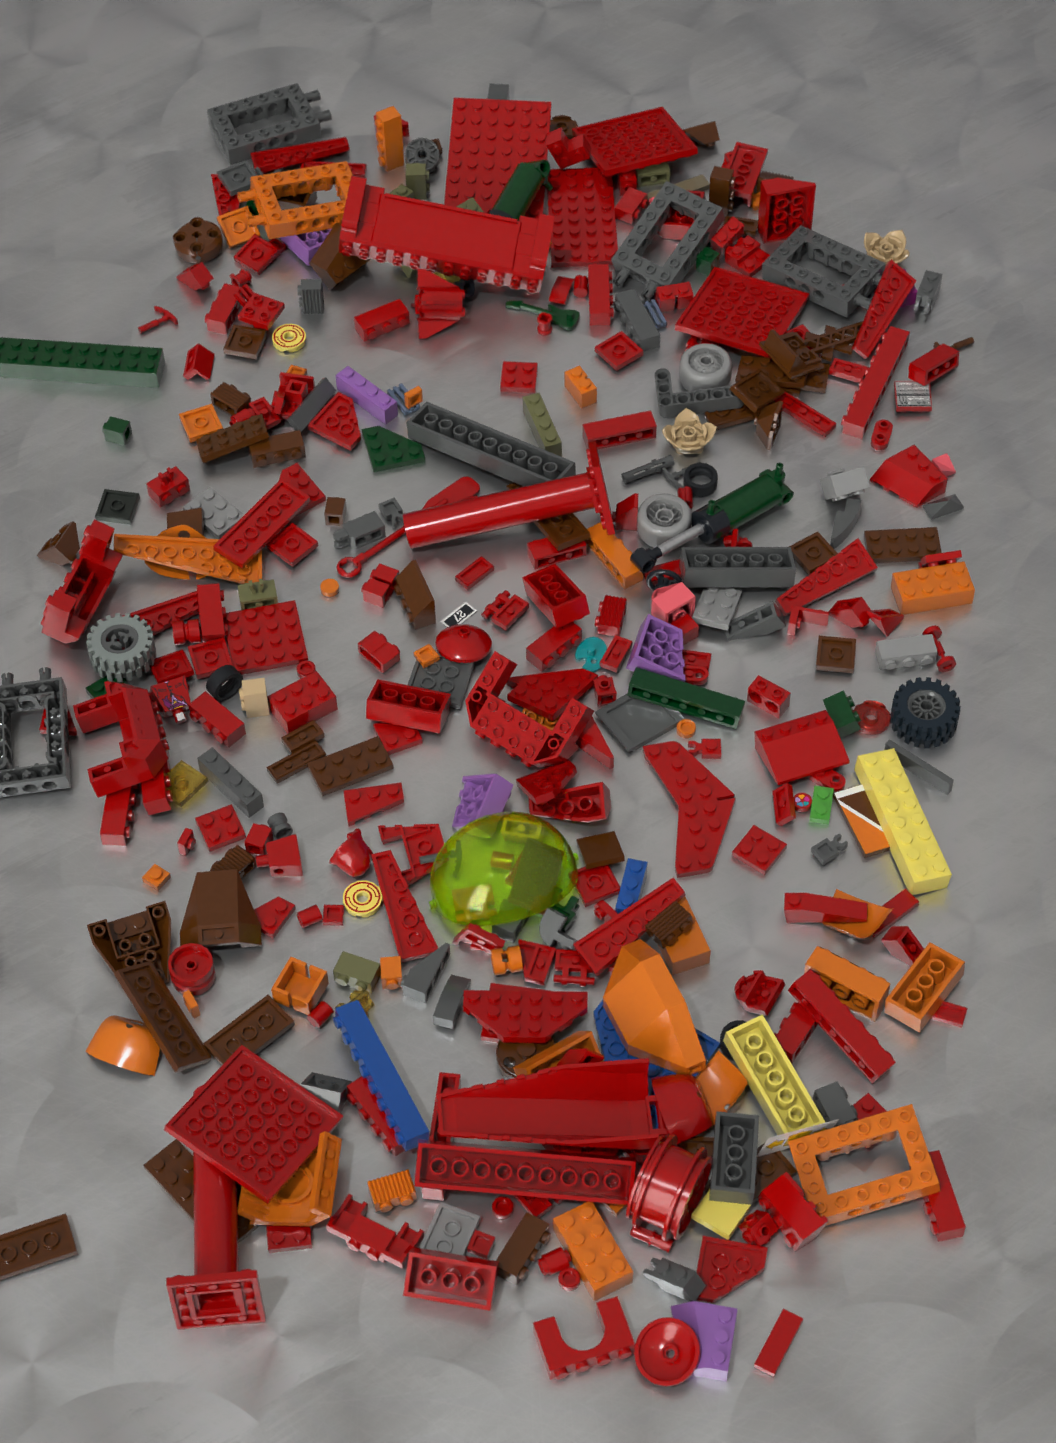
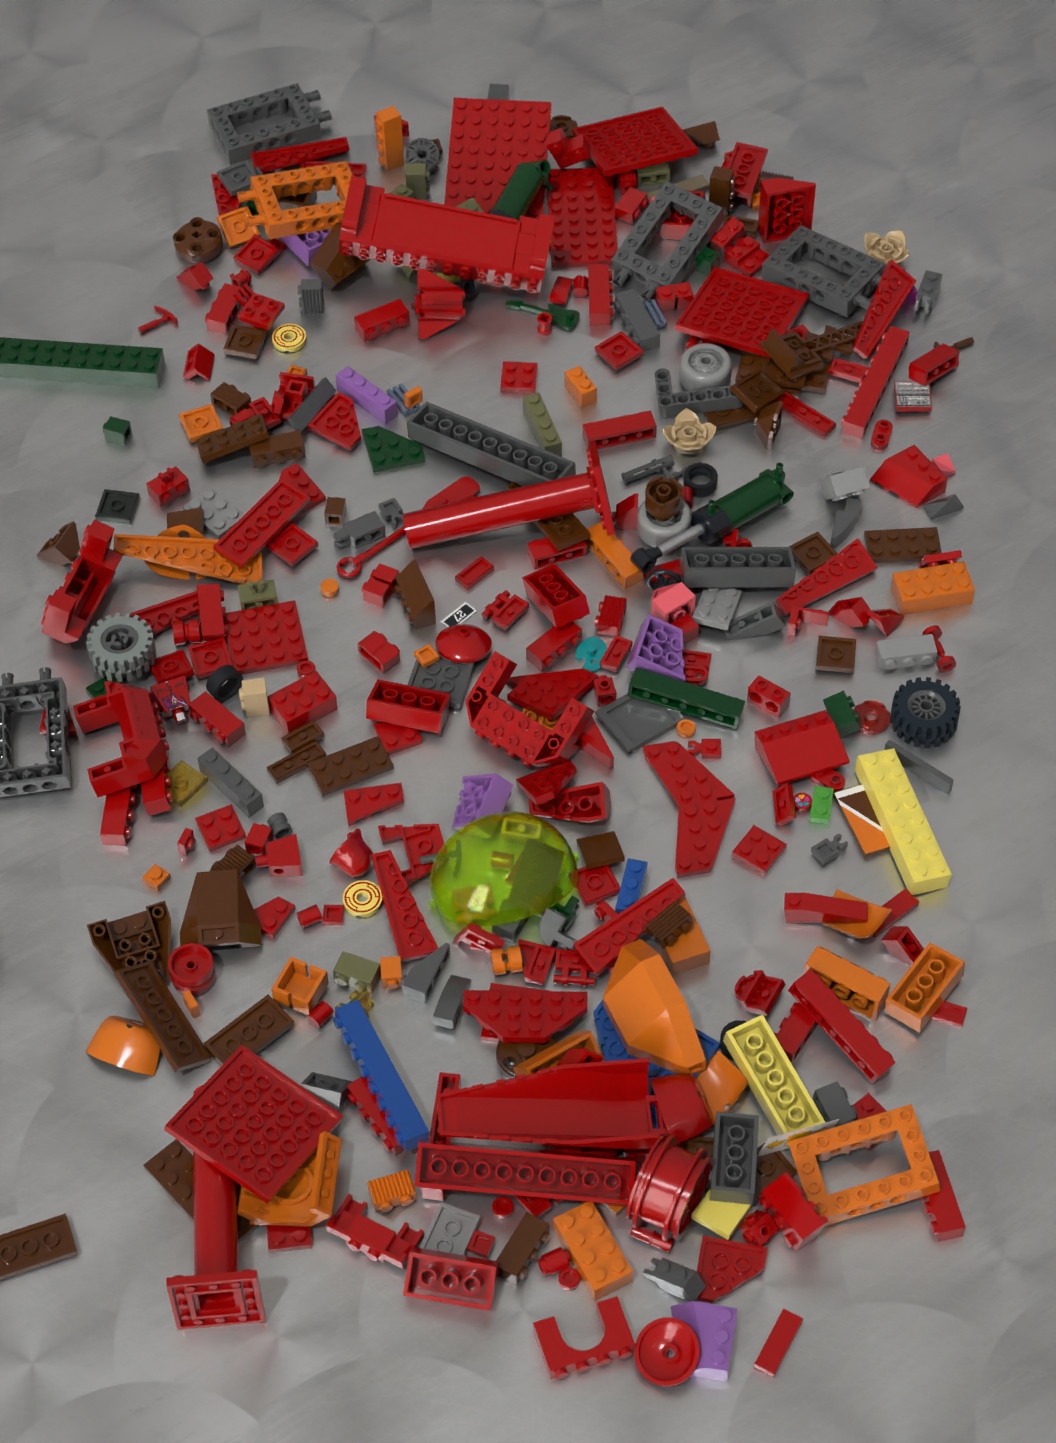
(663, 497): none -> reddish brown brick

